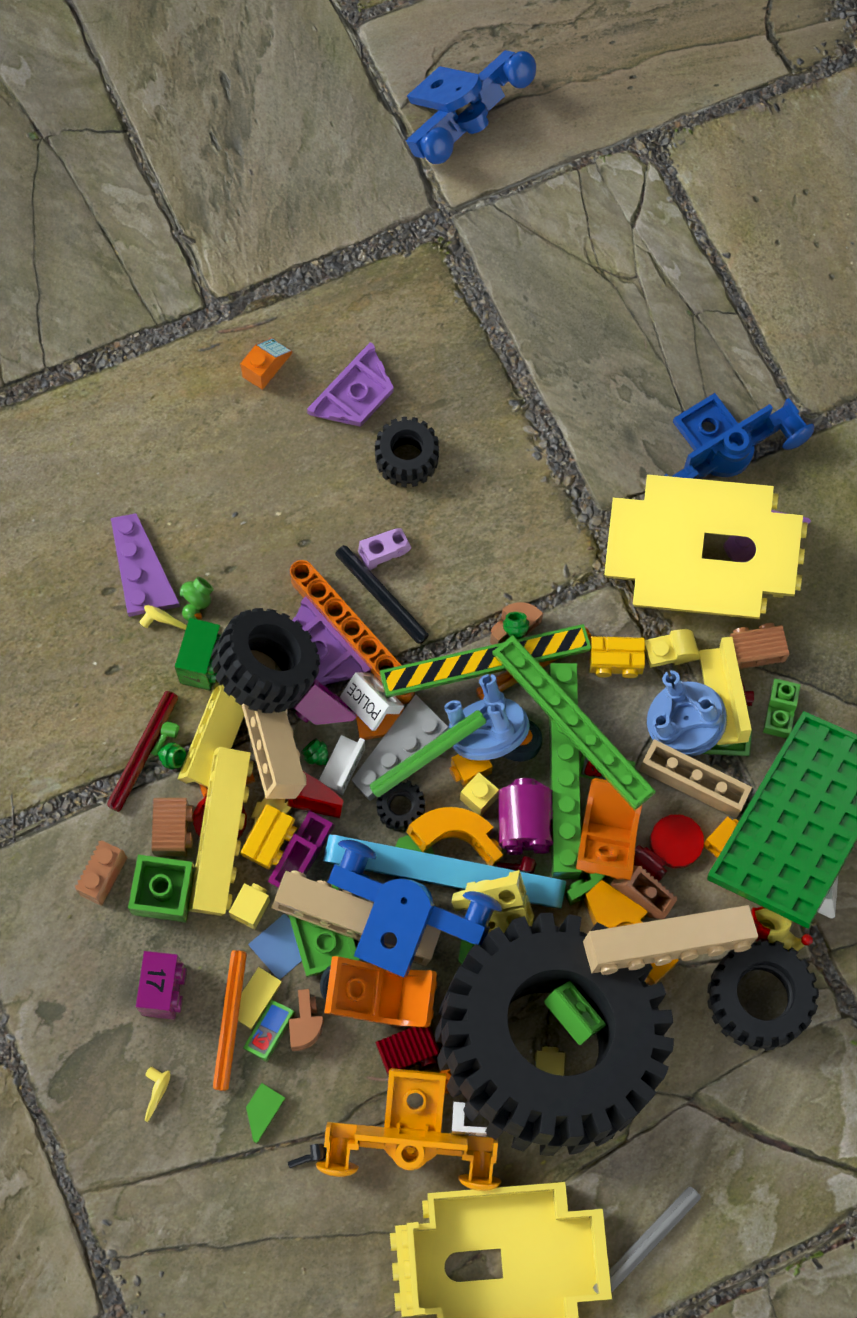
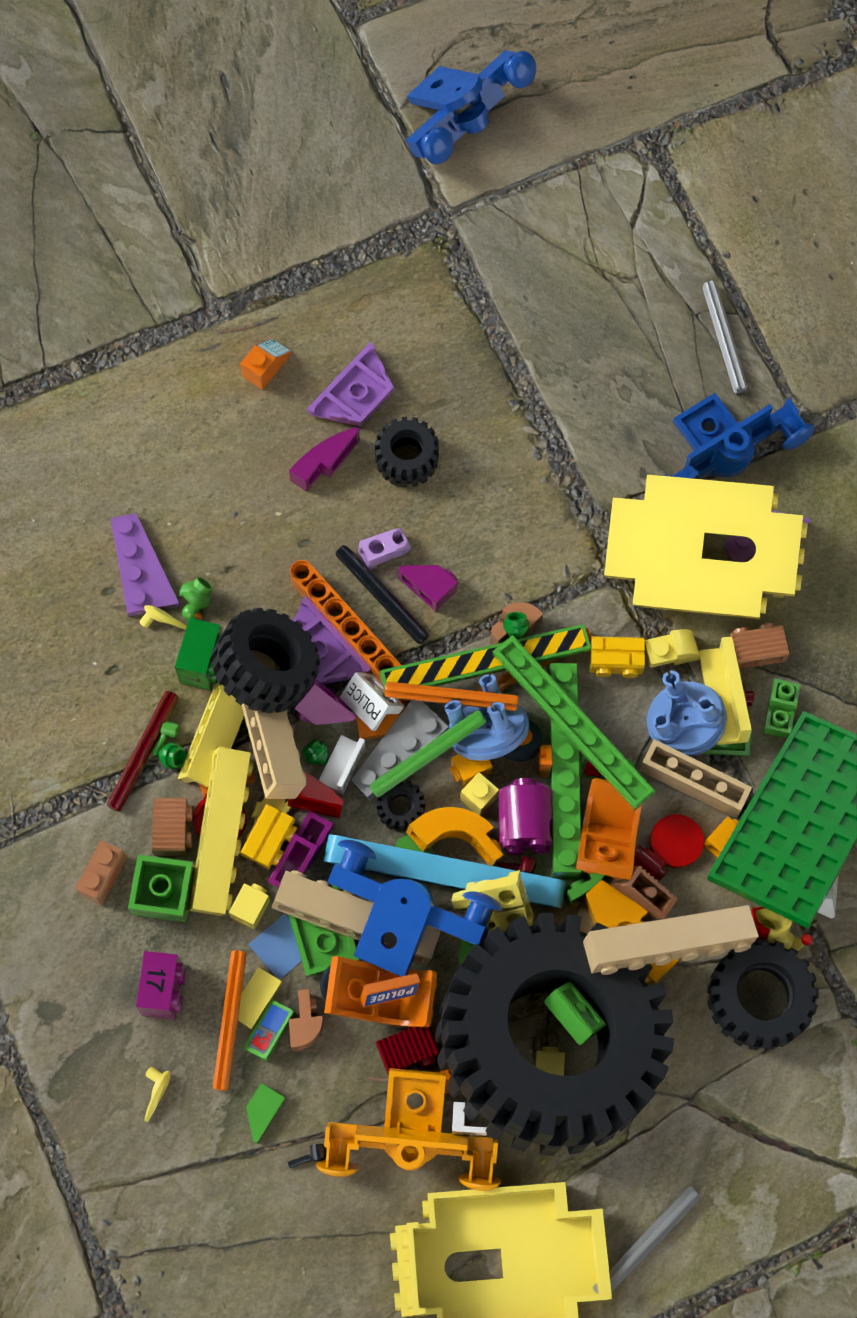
(324, 458): none -> magenta slope
(390, 990): none -> tile
(429, 583): none -> magenta slope
(445, 695): none -> orange axle
(545, 761): none -> orange tile
(725, 337): none -> light grey axle

